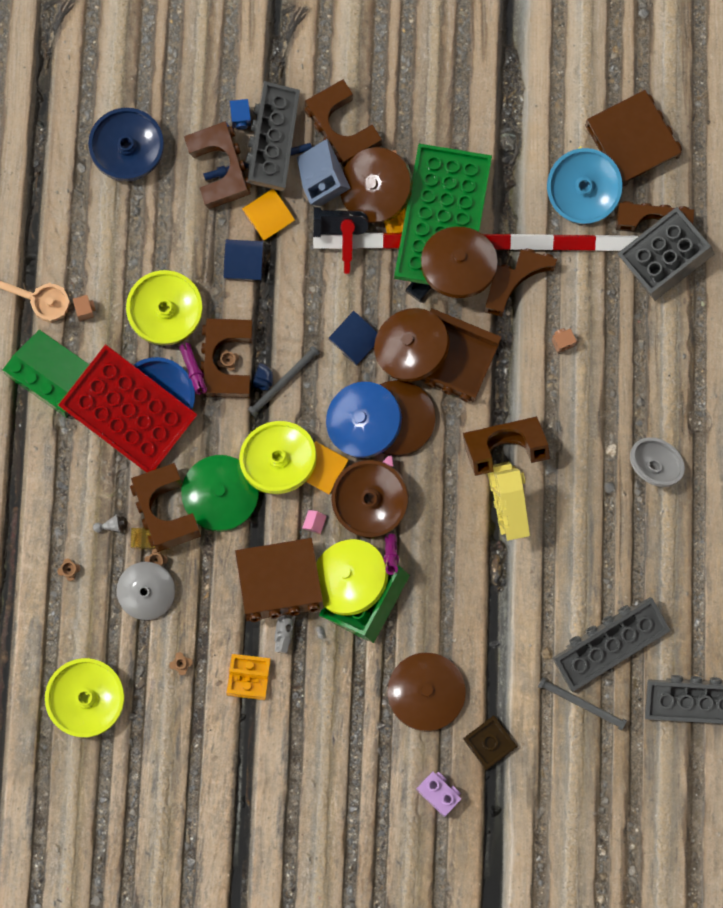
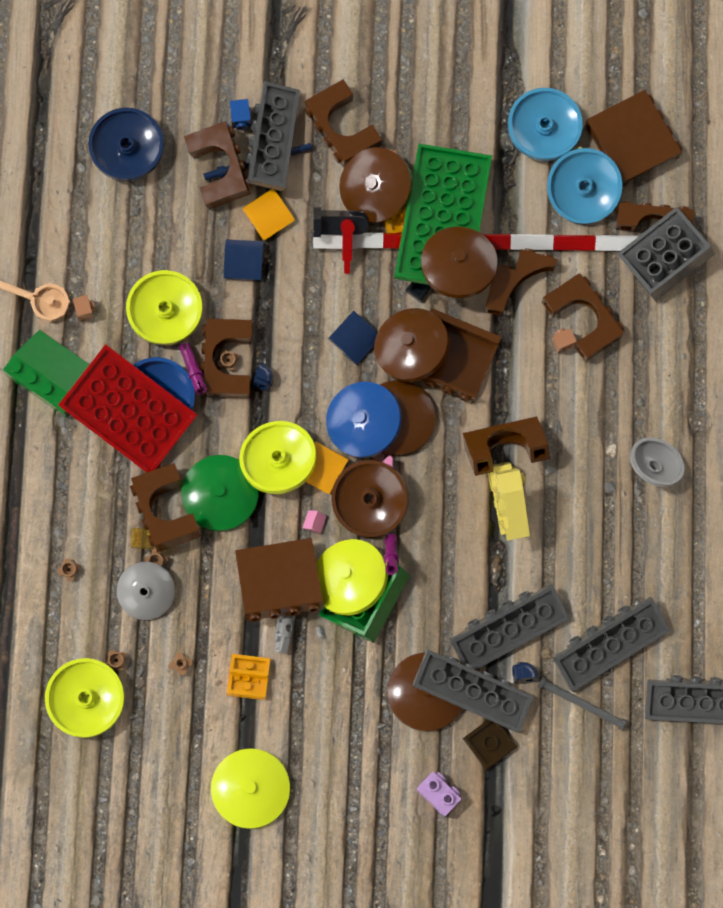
(112, 524): light grey piece -> none
(112, 655): none -> medium nougat plate
(250, 788): none -> neon yellow dish
(283, 381): dark grey bar -> none
(321, 174): sand blue slope -> none
(472, 690): none -> dark grey plate
(509, 626): none -> dark grey plate
(524, 673): none -> dark blue piece
(545, 124): none -> dark azure dish
(578, 291): none -> reddish brown arch

